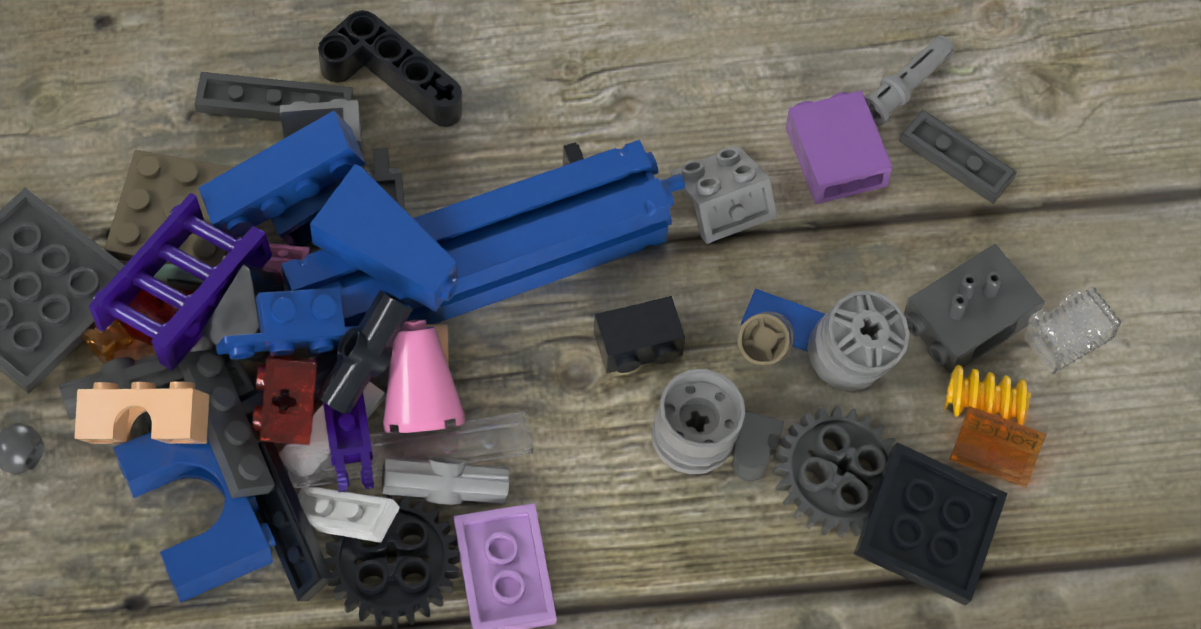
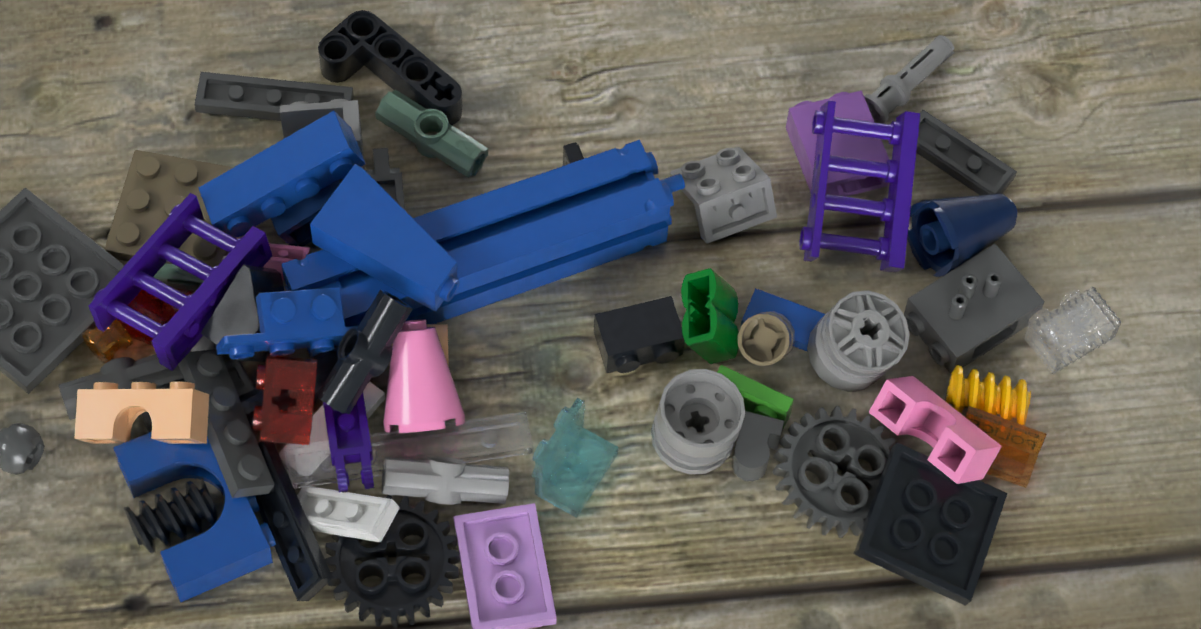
(172, 515): none -> black piece
(448, 145): none -> sand green piece
(571, 461): none -> clear light blue bracket
(710, 316): none -> green brick
(760, 398): none -> bright green plate
(896, 172): none -> dark purple fence
(957, 229): none -> dark blue cone
(959, 445): none -> bright pink arch

